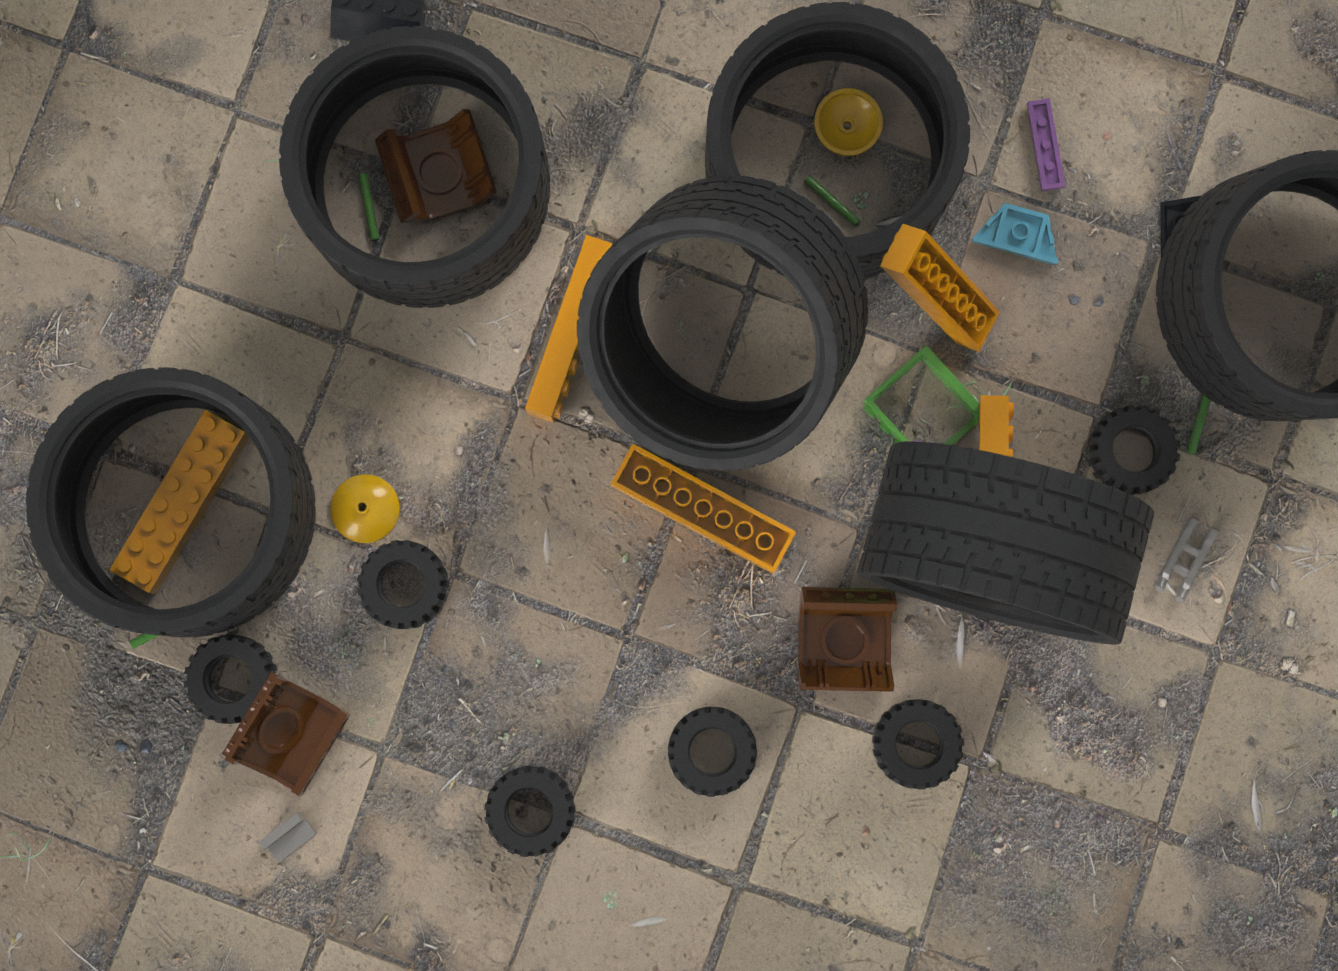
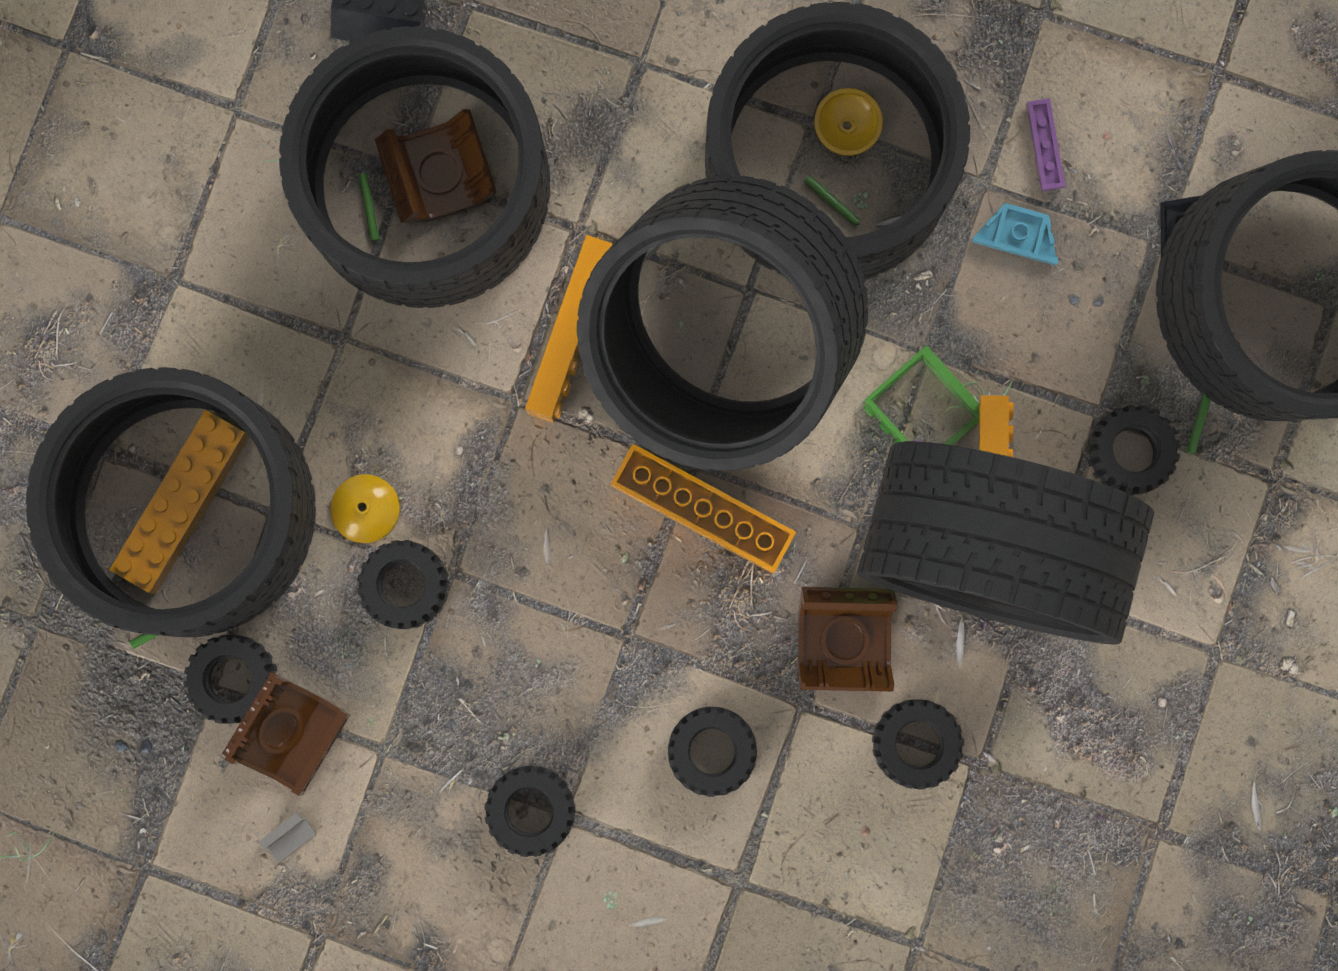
(940, 287): light orange brick -> none
(1200, 554): light grey piece -> none

